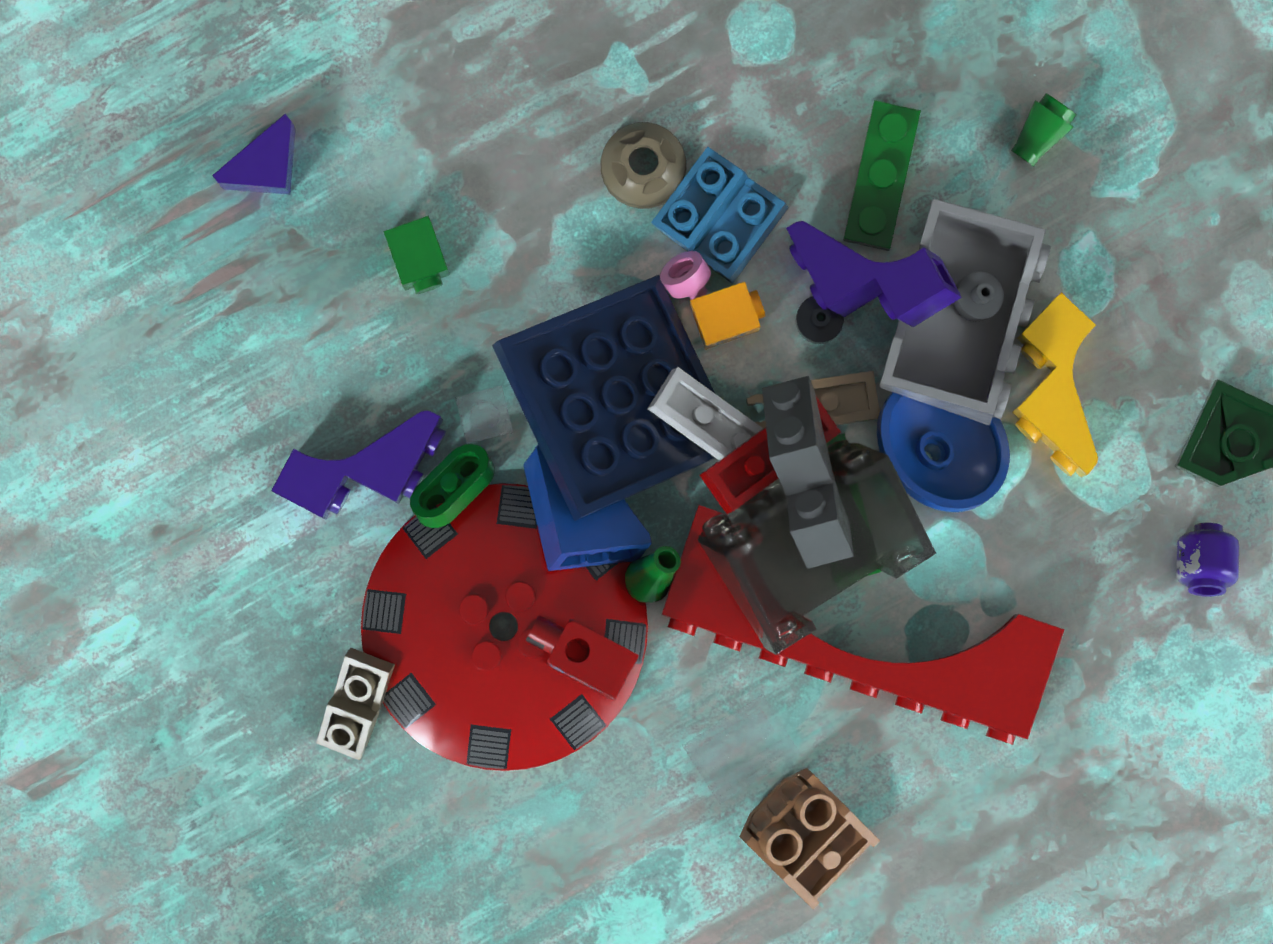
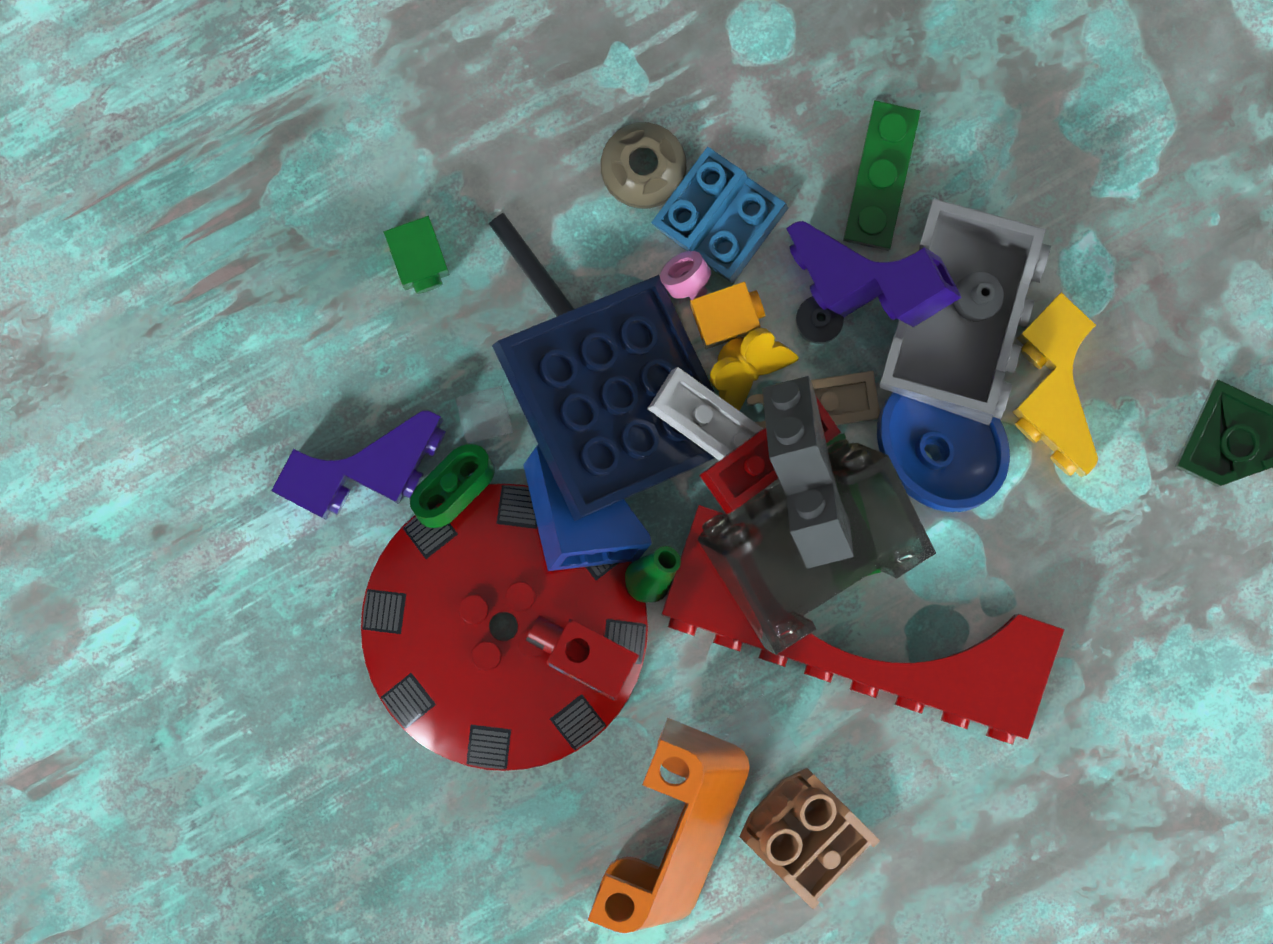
(264, 163): dark purple slope -> none
(355, 703): dark tan slope -> none
(530, 265): none -> black bar
(643, 895): none -> orange windscreen
(744, 361): none -> yellow animal
(1043, 128): green cone -> none
(1207, 560): dark purple head -> none

